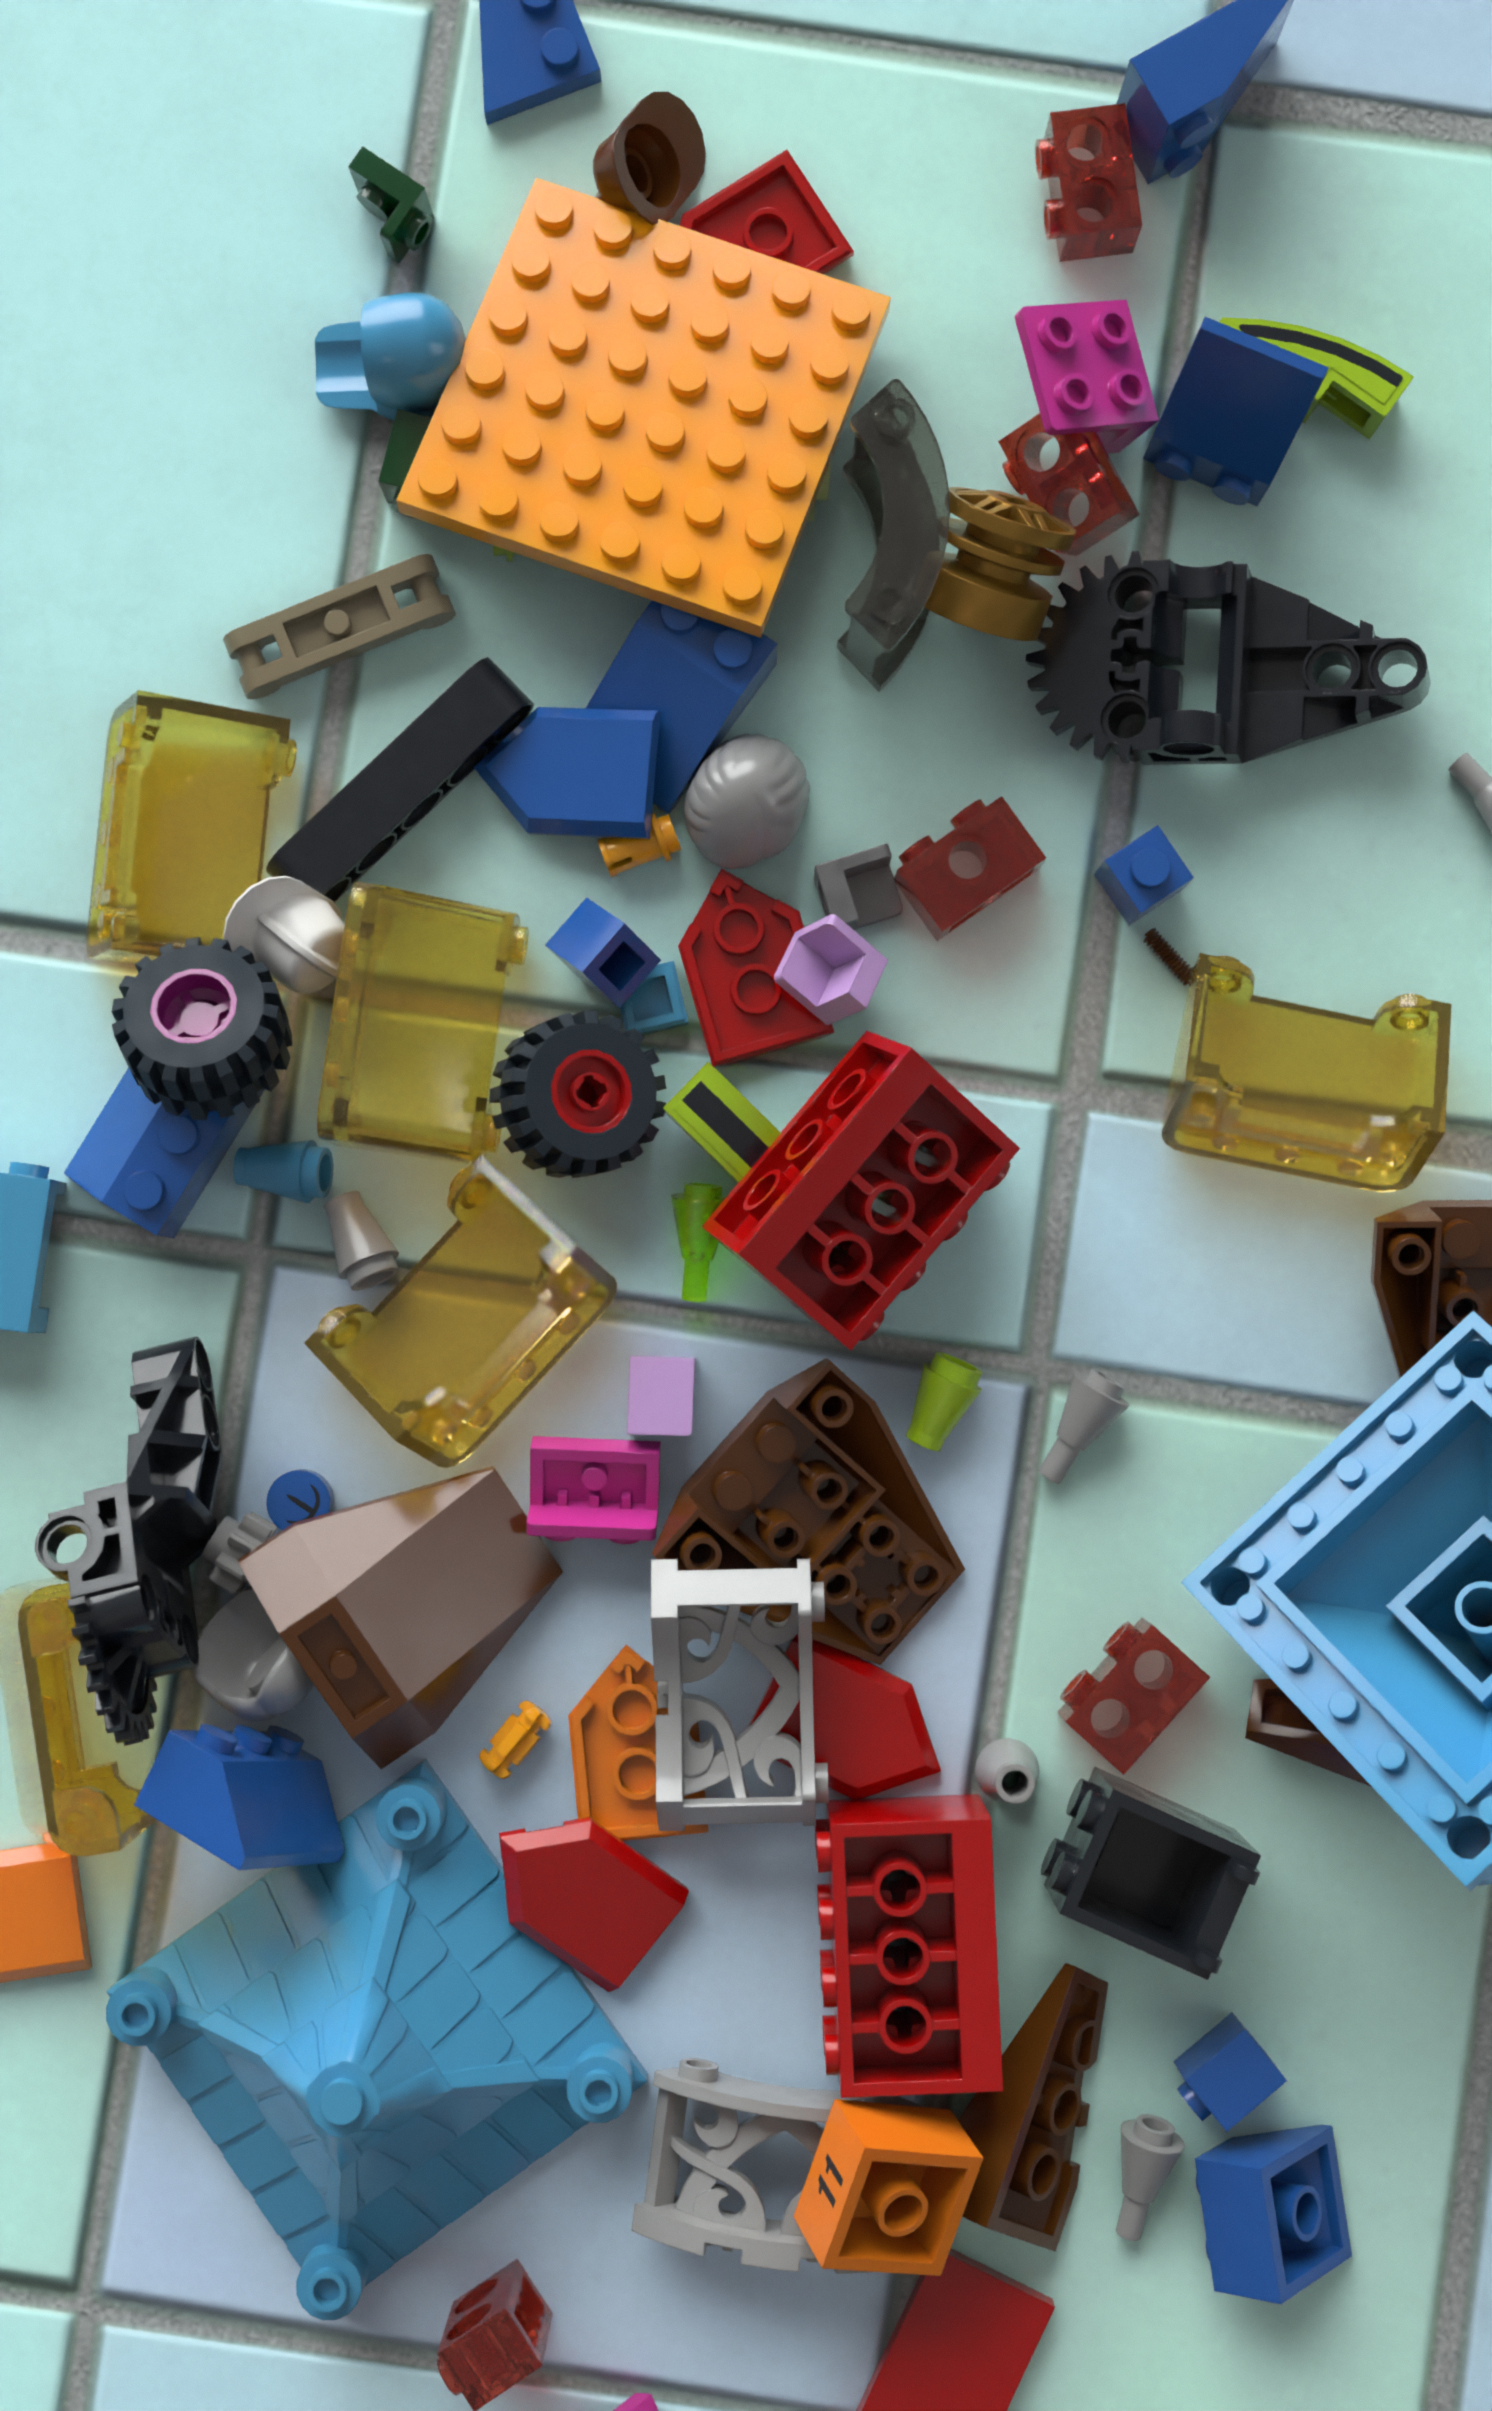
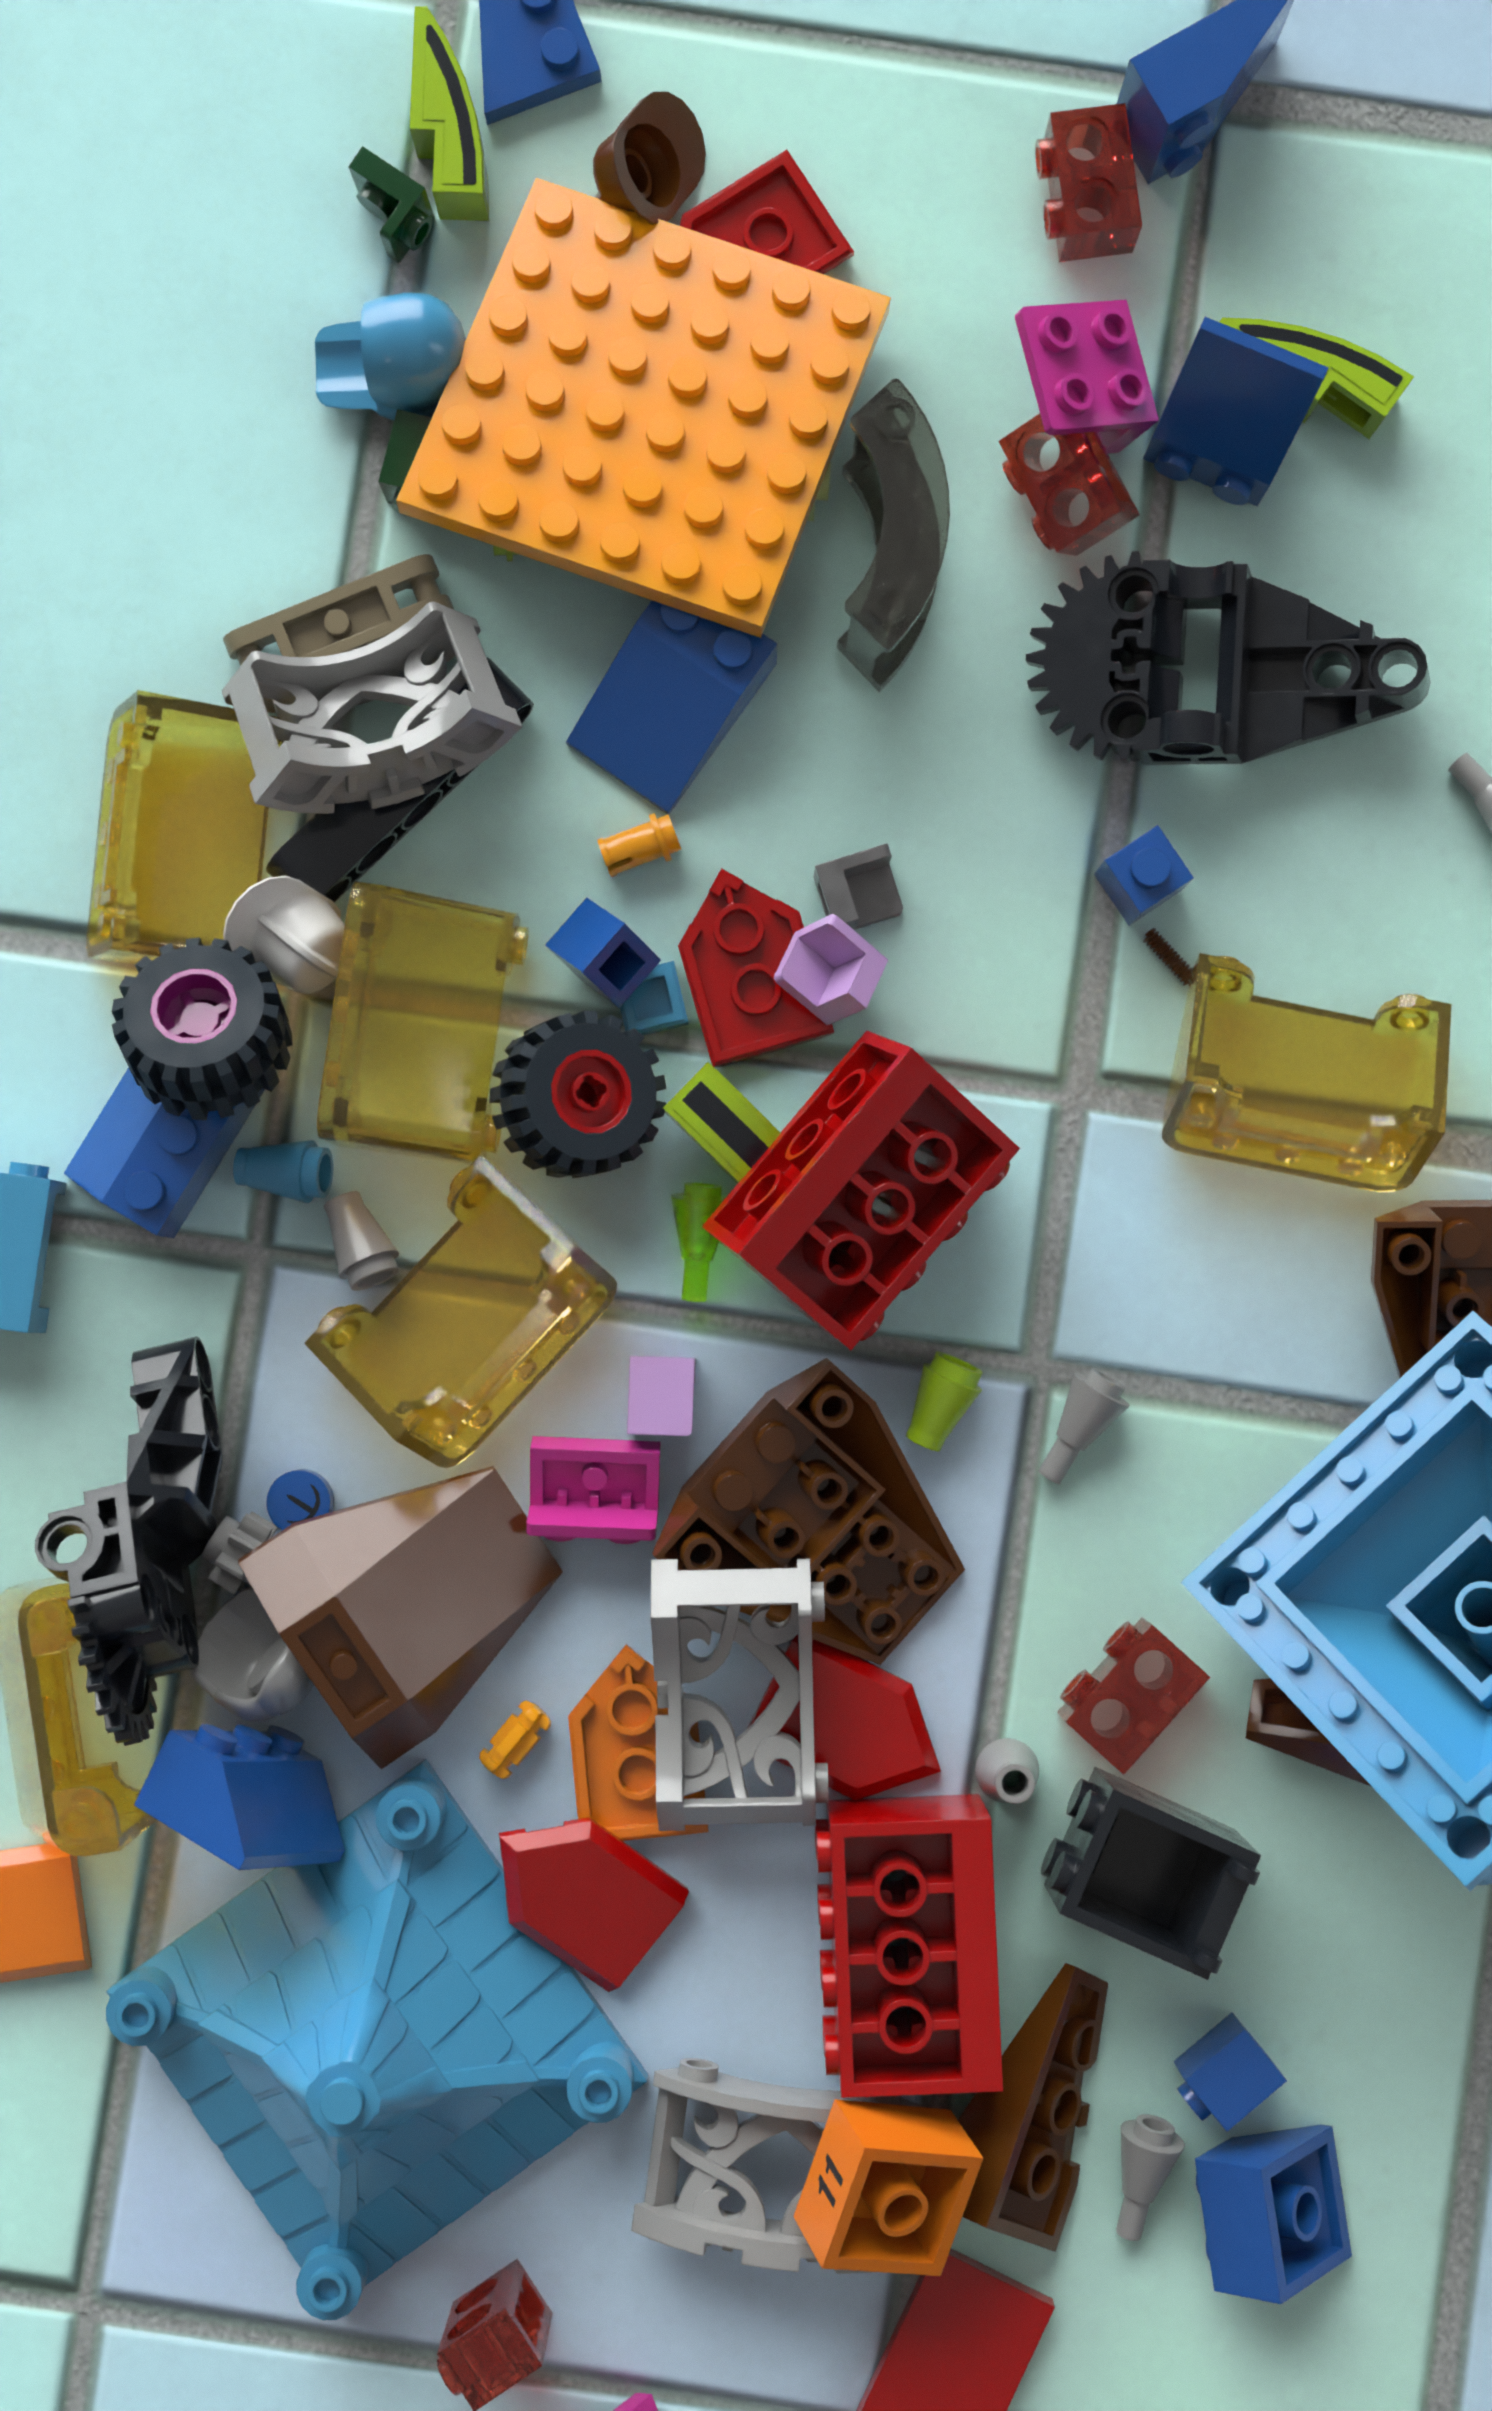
(405, 667): none -> light grey fence
(446, 124): none -> lime slope
(578, 772): blue tile -> none
(746, 801): light grey piece -> none
(948, 900): clear red brick -> none
(999, 549): pearl gold wheel -> none

